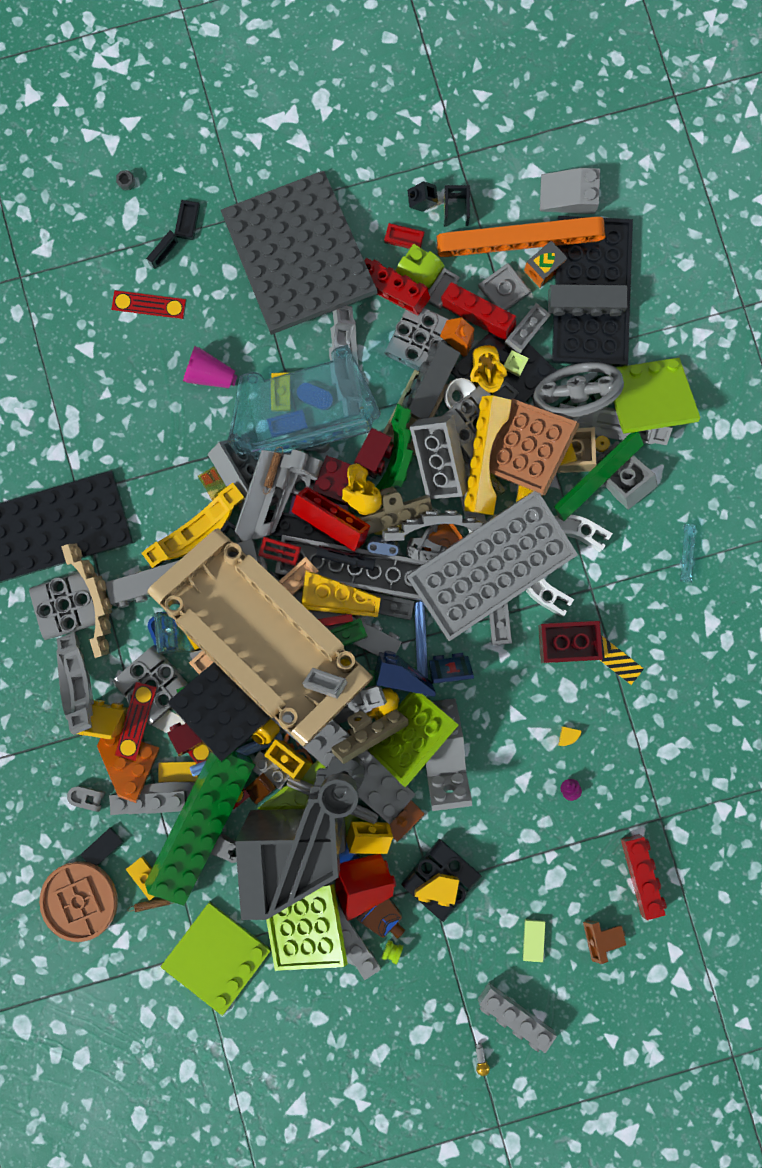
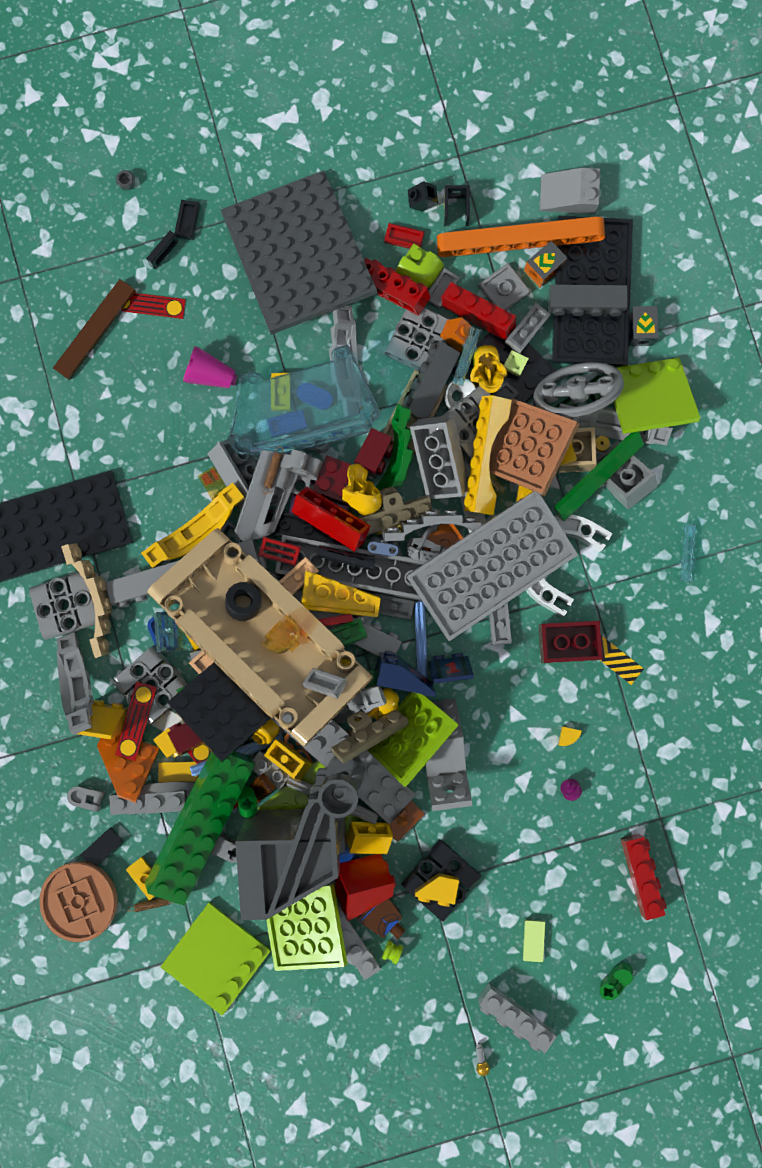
(94, 329): none -> reddish brown tile
(165, 744): none -> yellow brick
(243, 589): none -> black tyre
(247, 809): none -> green piece
(283, 636): none -> clear yellow cylinder
(466, 356): none -> clear light blue pin
(603, 941): dark orange piece -> none
(616, 981): none -> green piece
(643, 326): none -> piece

